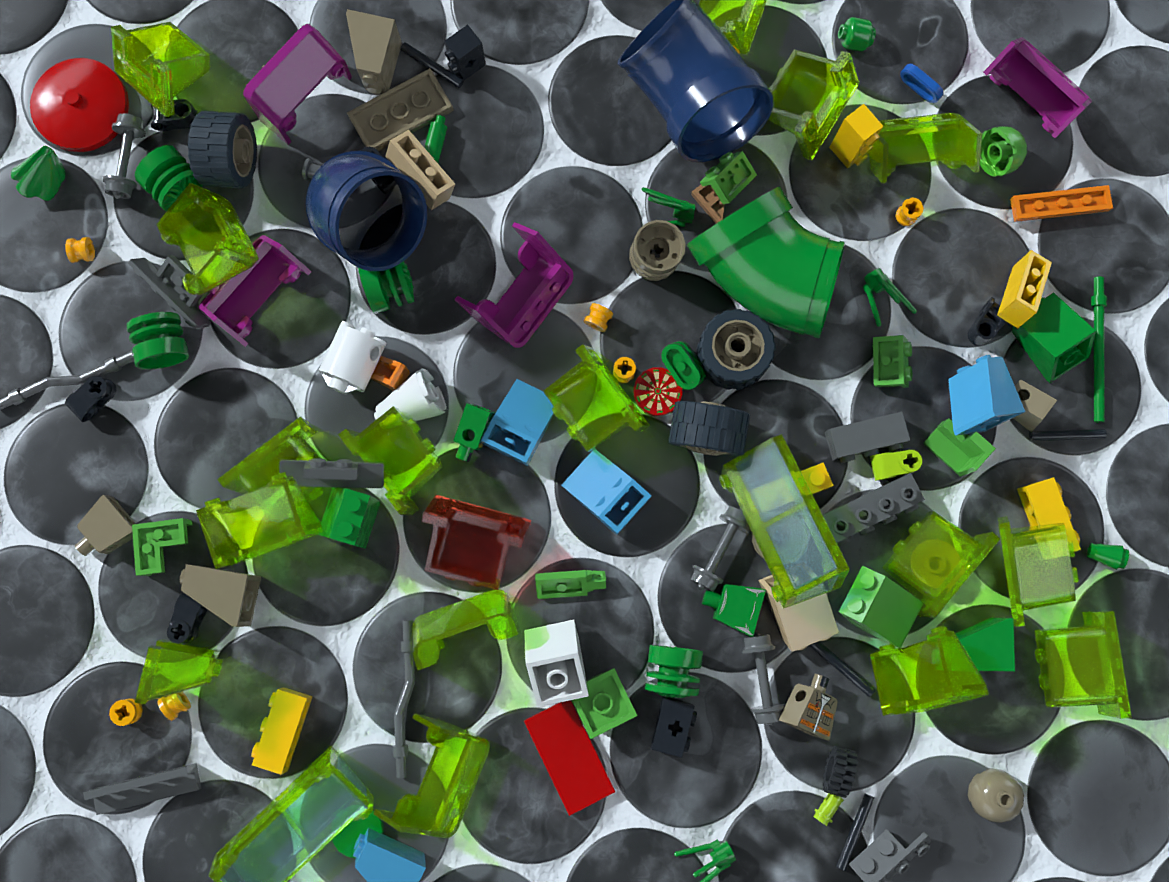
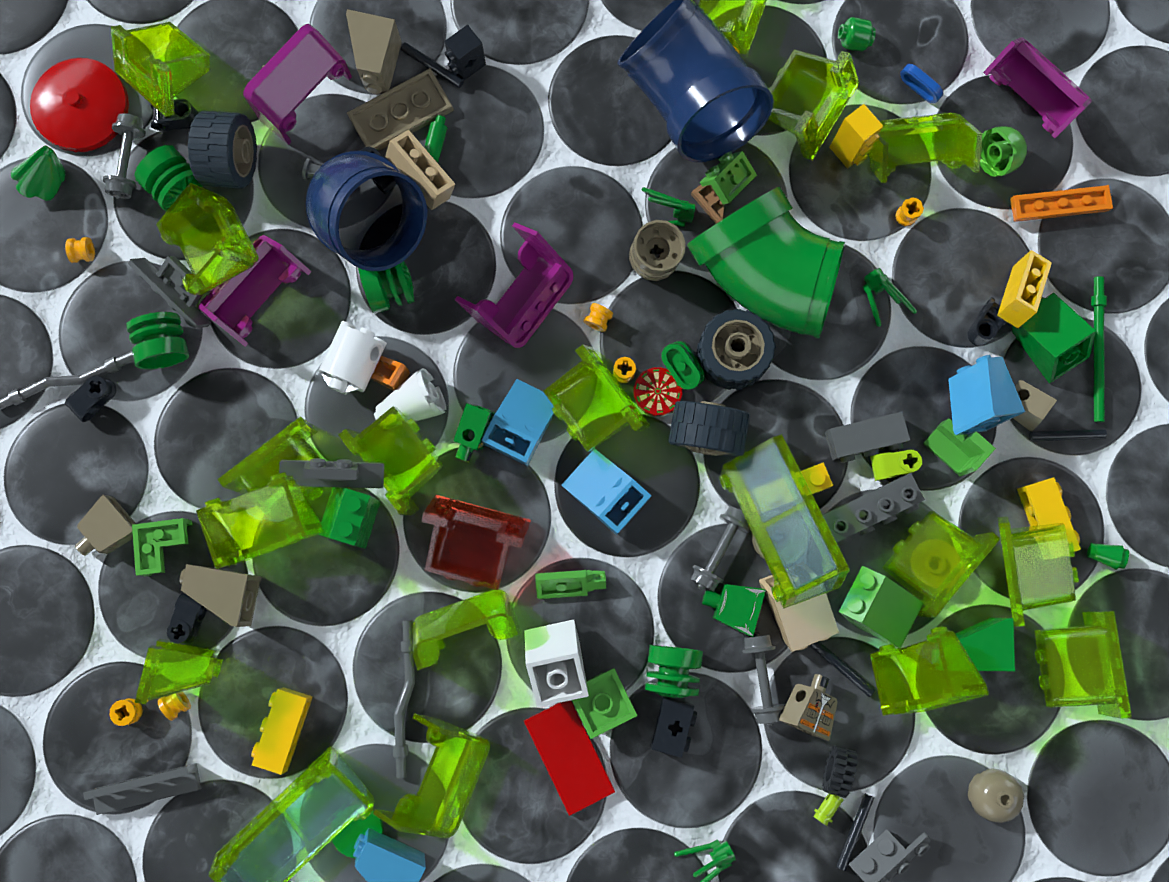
(891, 361): bright green bracket -> none

